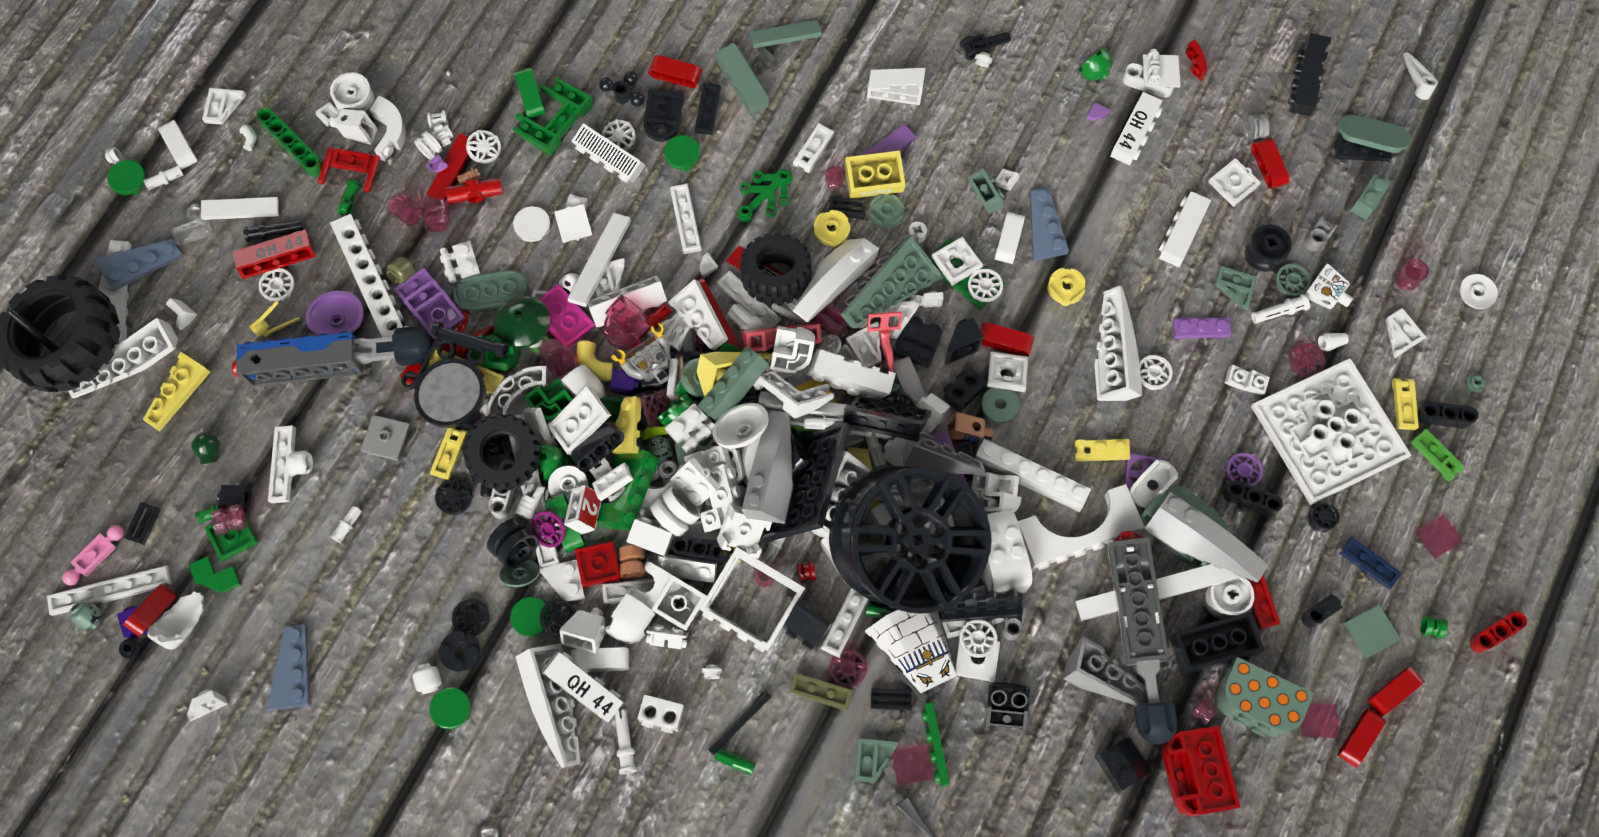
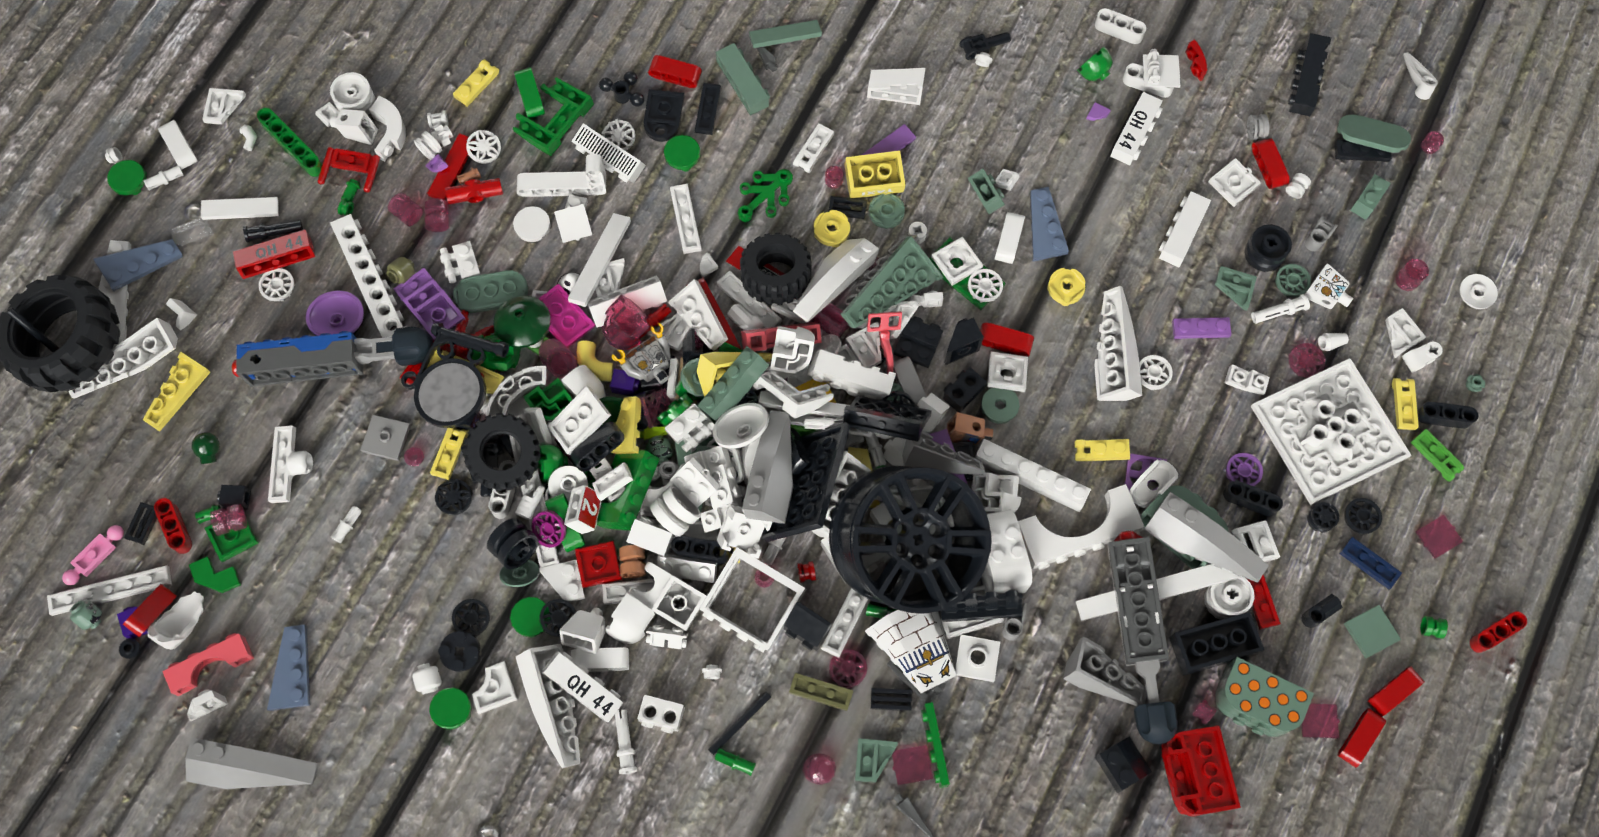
(169, 517): none -> red beam
(184, 675): none -> coral arch
(241, 767): none -> light grey wedge
(260, 326): light yellow plant -> none
(413, 451): none -> clear pink plate
(476, 83): none -> light yellow plate
(496, 689): none -> white tile
(565, 183): none -> white beam
(819, 768): none -> clear pink hair
(978, 638): white wheel -> none
(1007, 705): black slope -> none
(1112, 22): none -> white beam
(1260, 538): none -> white plate
(1298, 185): none -> white wheel
(1363, 515): none -> black wheel
(1421, 356): none -> white piece
(1432, 147): none -> clear pink wheel

